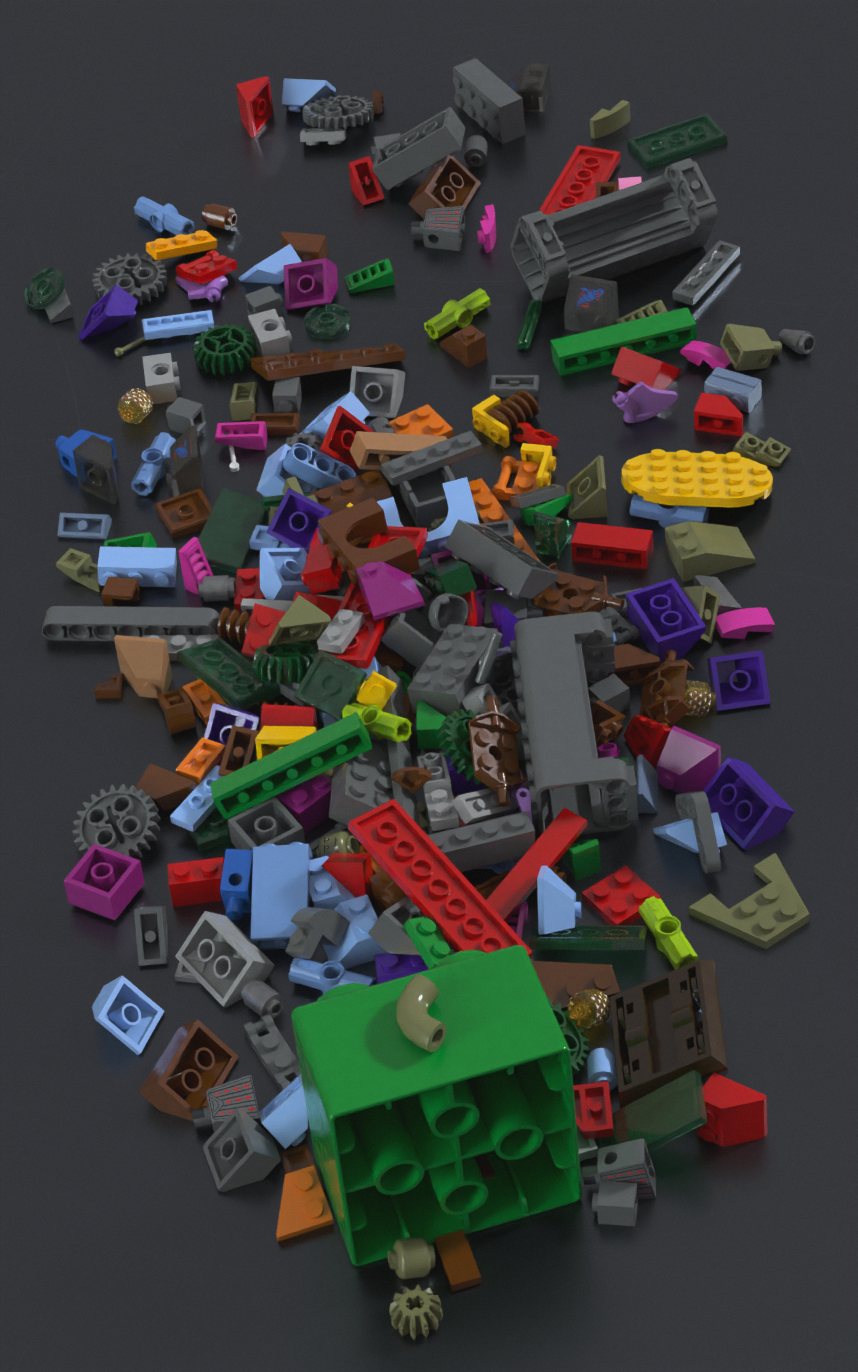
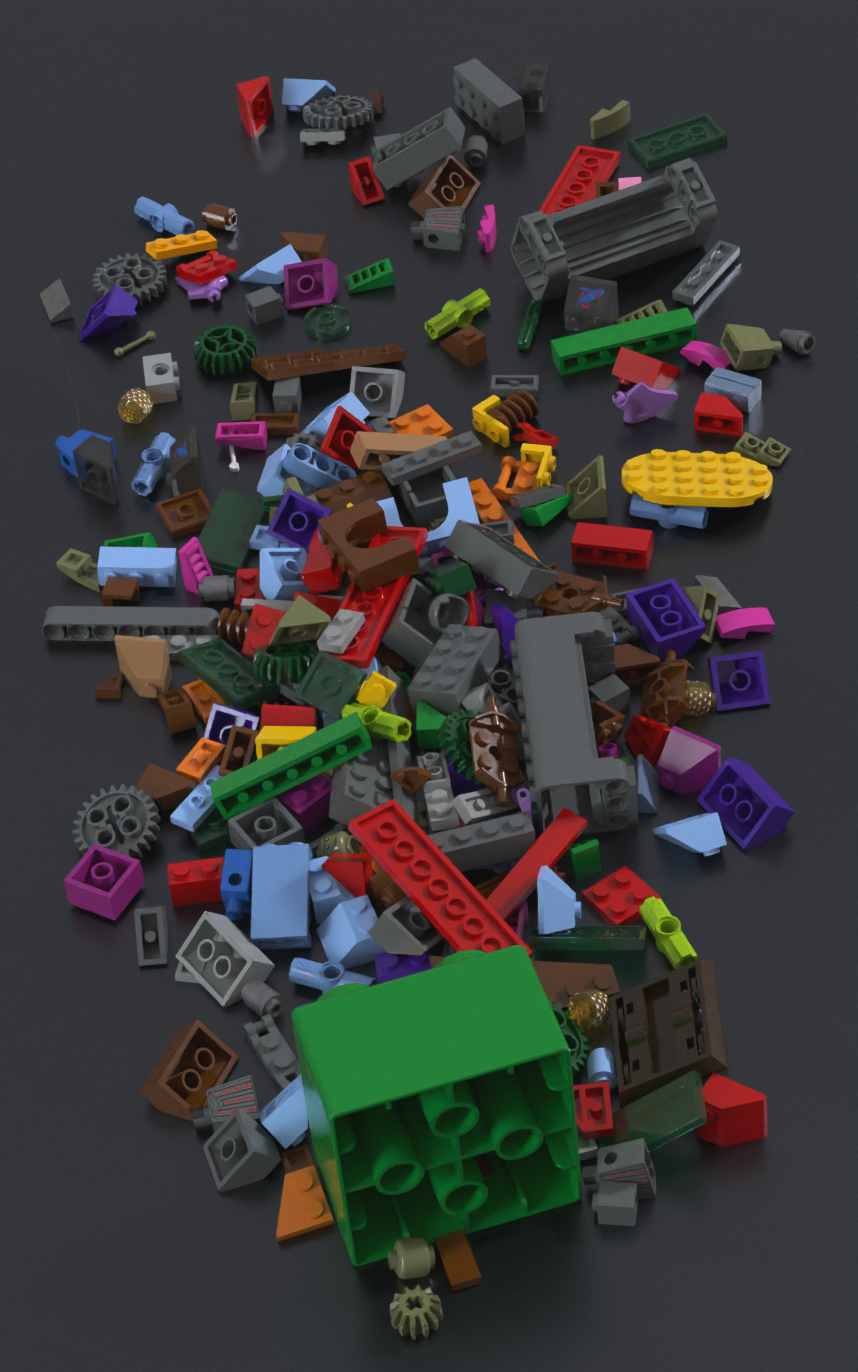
(45, 288): clear green tile -> none
(83, 526): sand blue slope -> none
(127, 1013): light blue slope -> none
(177, 325): light blue plate -> none
(184, 414): dark grey brick -> none
(270, 333): light grey brick -> none
(315, 927): dark grey brick -> none
(387, 589): magenta slope -> none
(413, 1014): olive cylinder -> none
(427, 940): green plate -> none
(495, 661): dark grey plate -> none
(551, 534): clear green slope -> none
(696, 807): dark grey beam -> none
(705, 549): olive slope -> none
(762, 916): olive wing -> none

